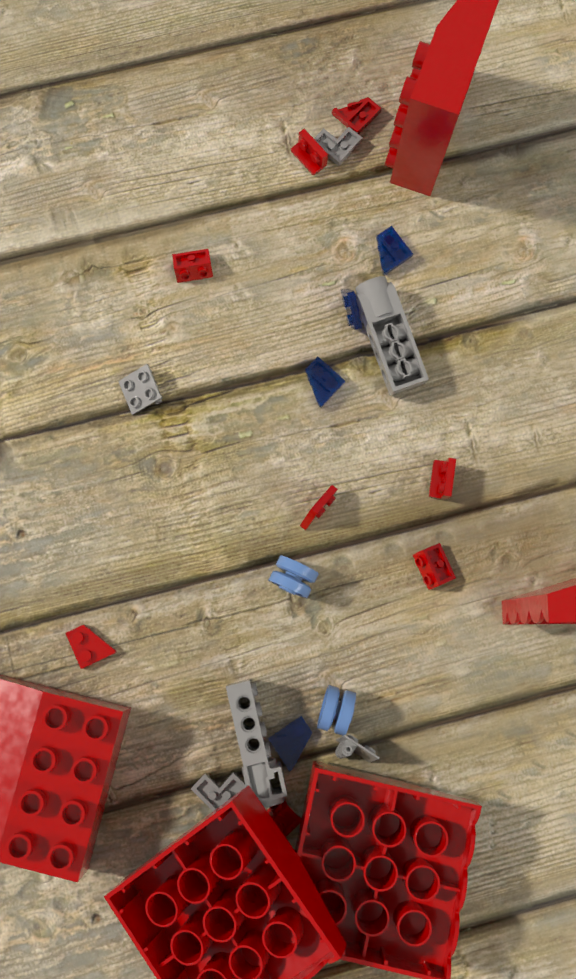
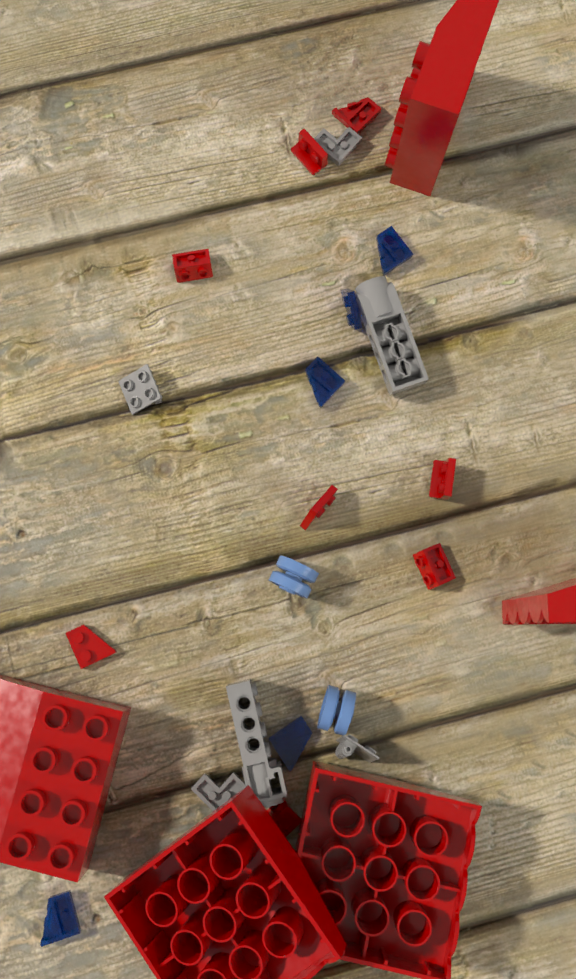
(61, 919): none -> clear blue wing

